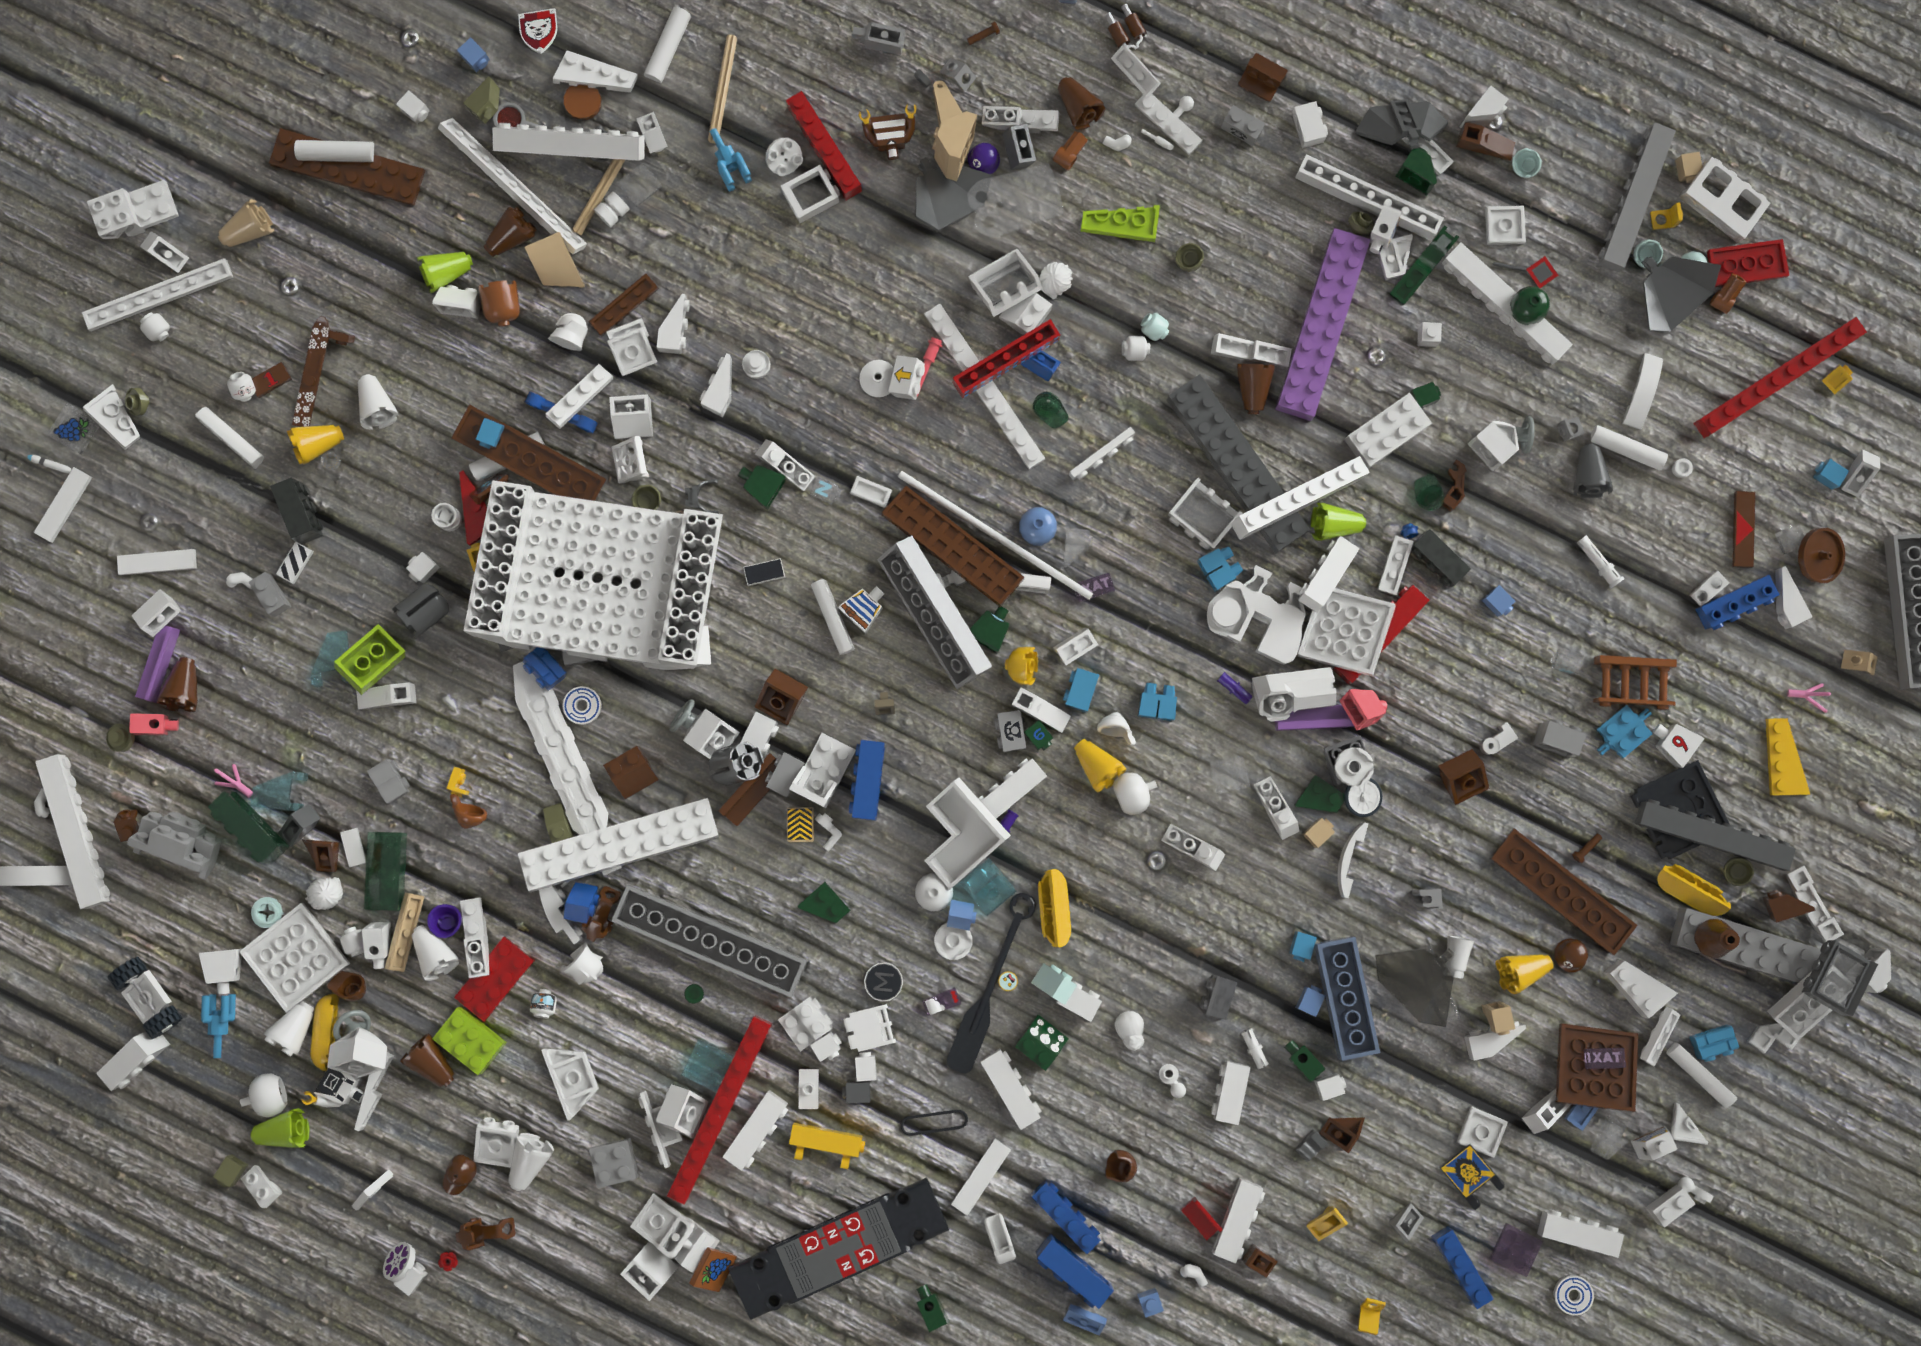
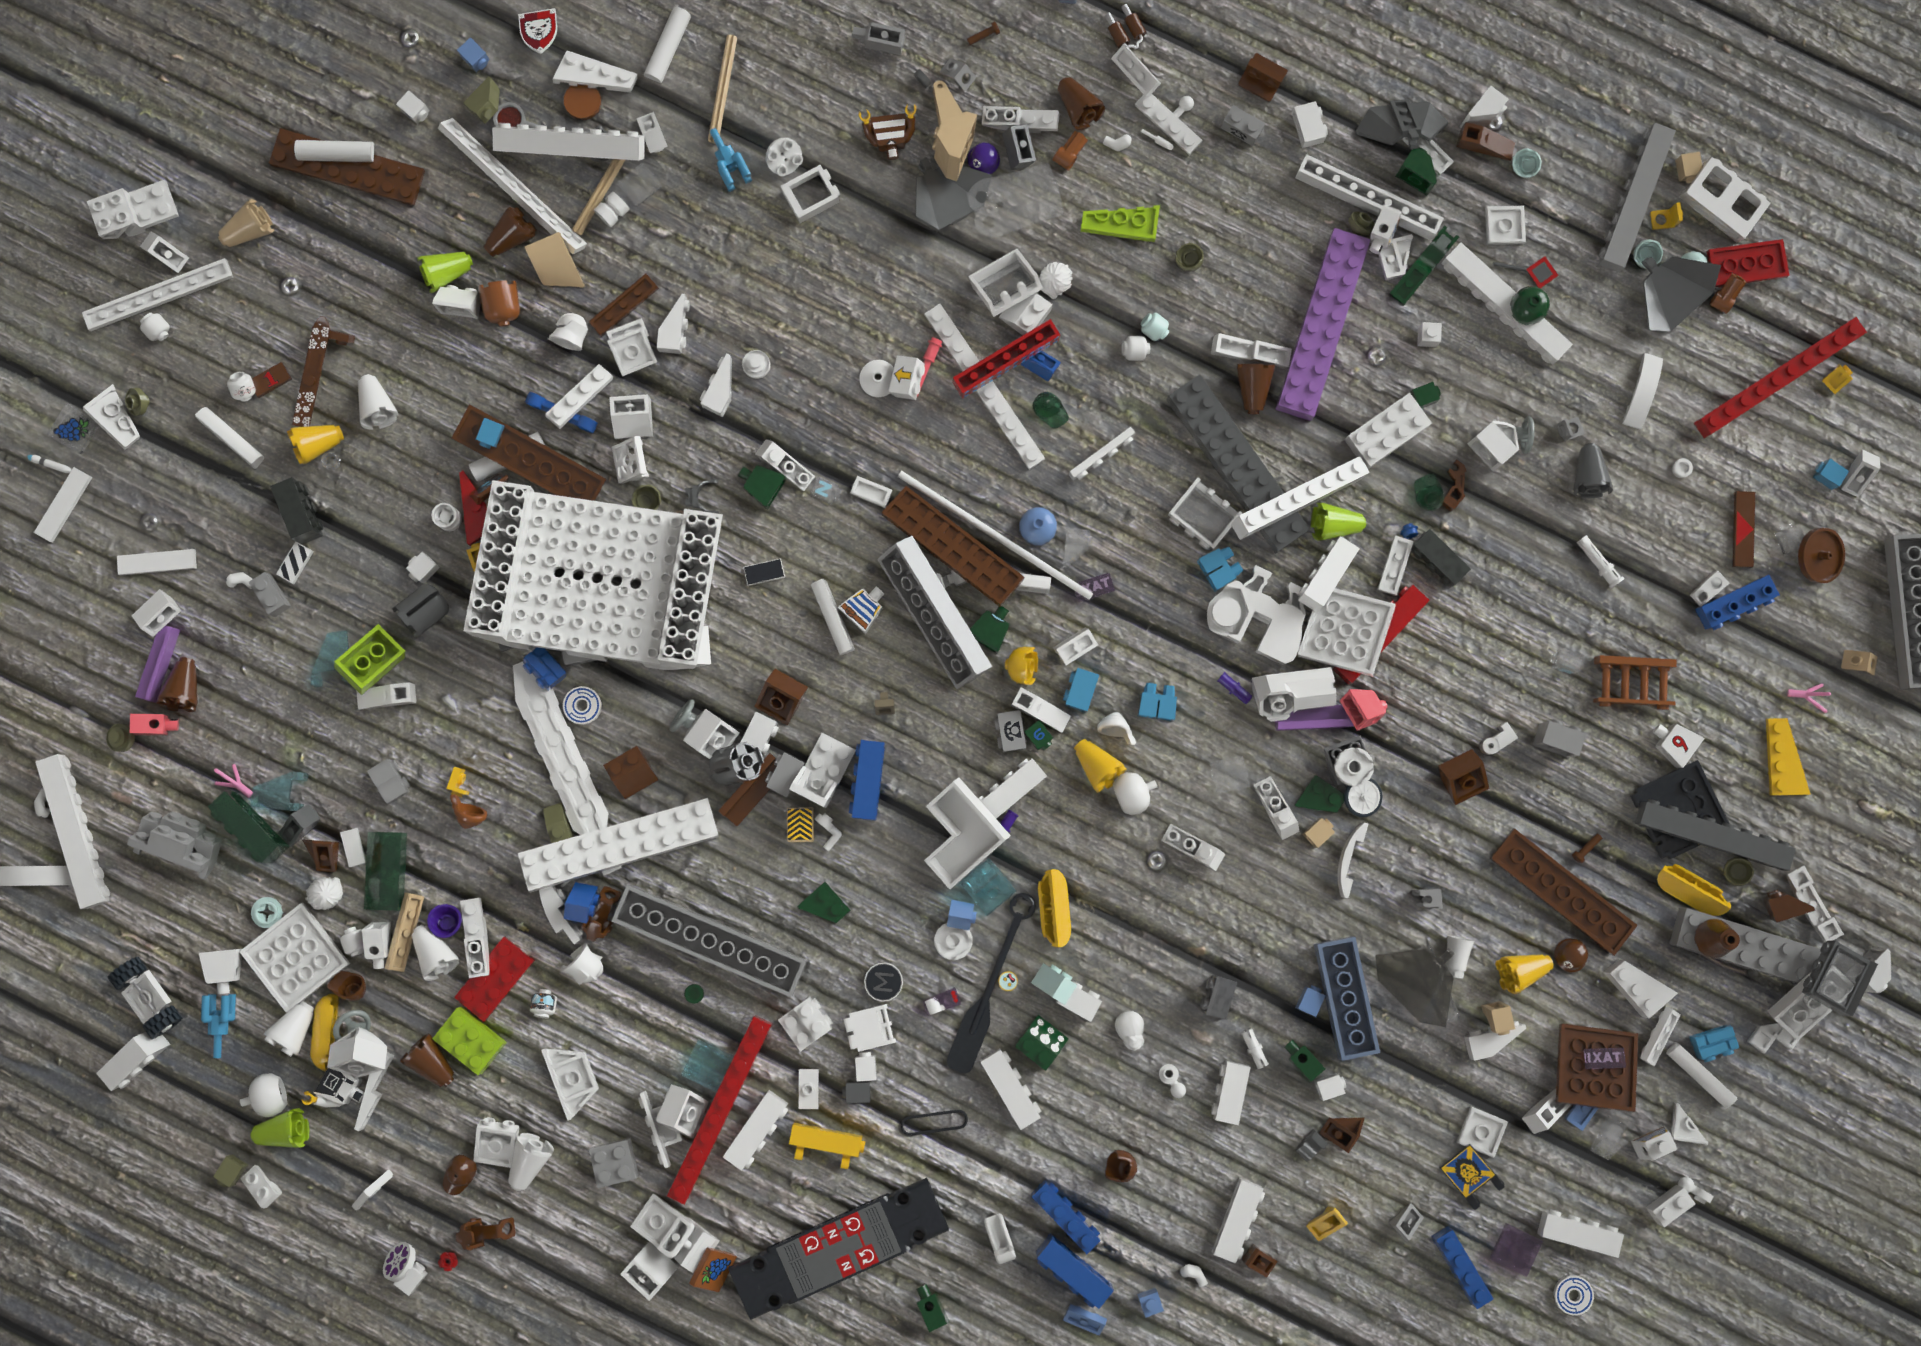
(126, 824): reddish brown bracket -> none
(823, 145): red brick -> none
(827, 1046): white brick -> none
(933, 893): white cylinder -> none
(981, 1176): white tile -> none
(1201, 1218): red panel -> none
(1302, 946): dark azure brick -> none
(1370, 1316): yellow bracket -> none
(1498, 601): medium blue brick -> none
(1624, 731): dark azure plate -> none
(1628, 447): white brick -> none
(1789, 604): white slope -> none

